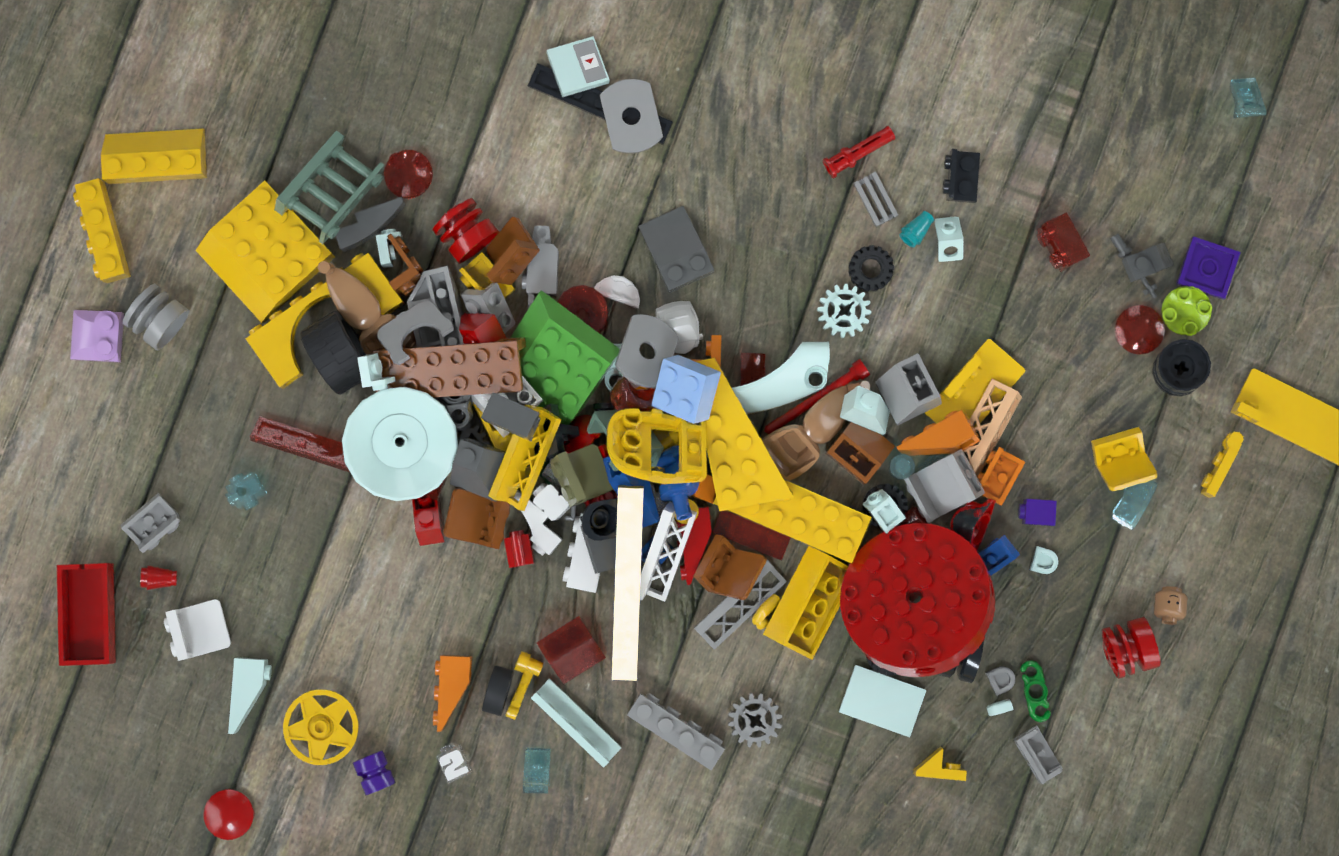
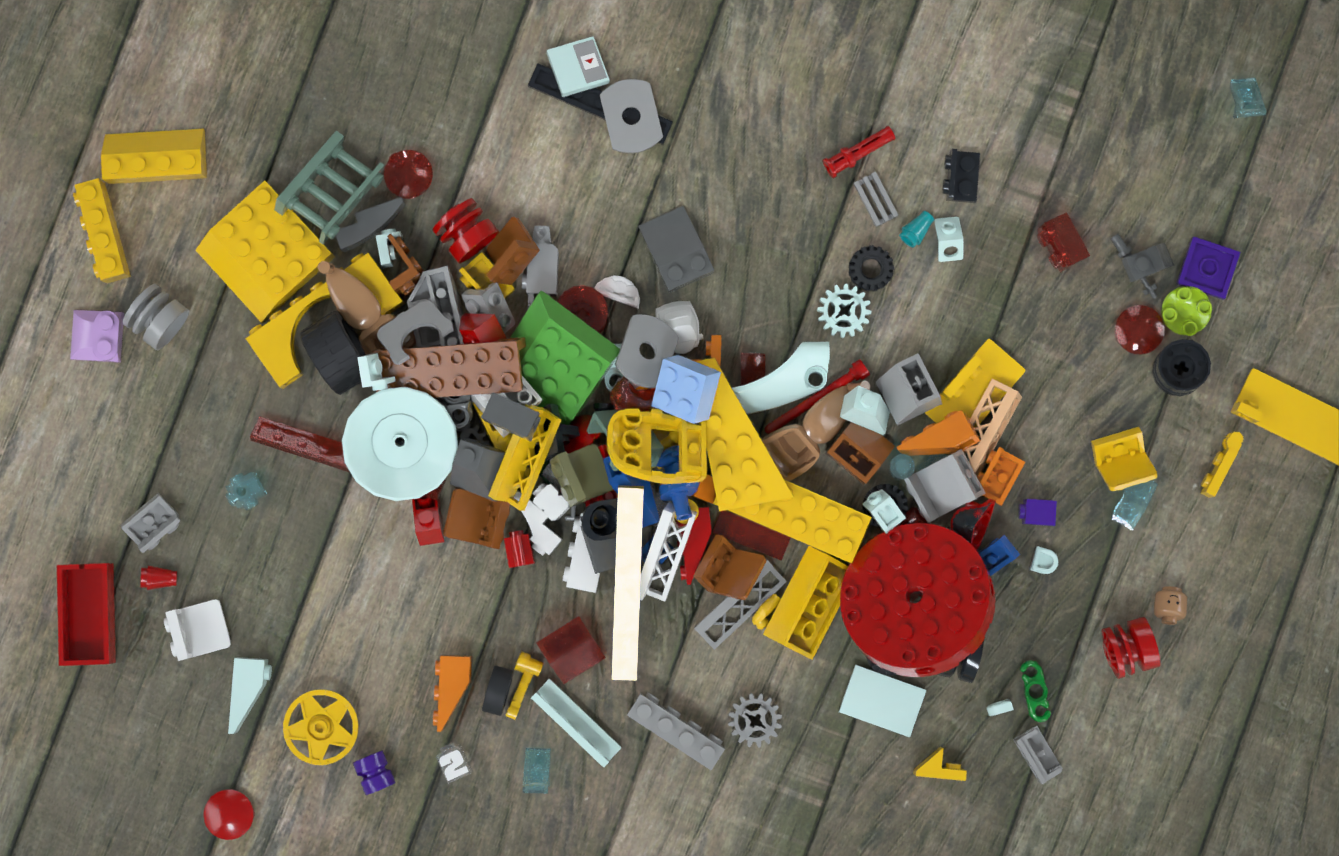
(1001, 679): light grey tile -> none

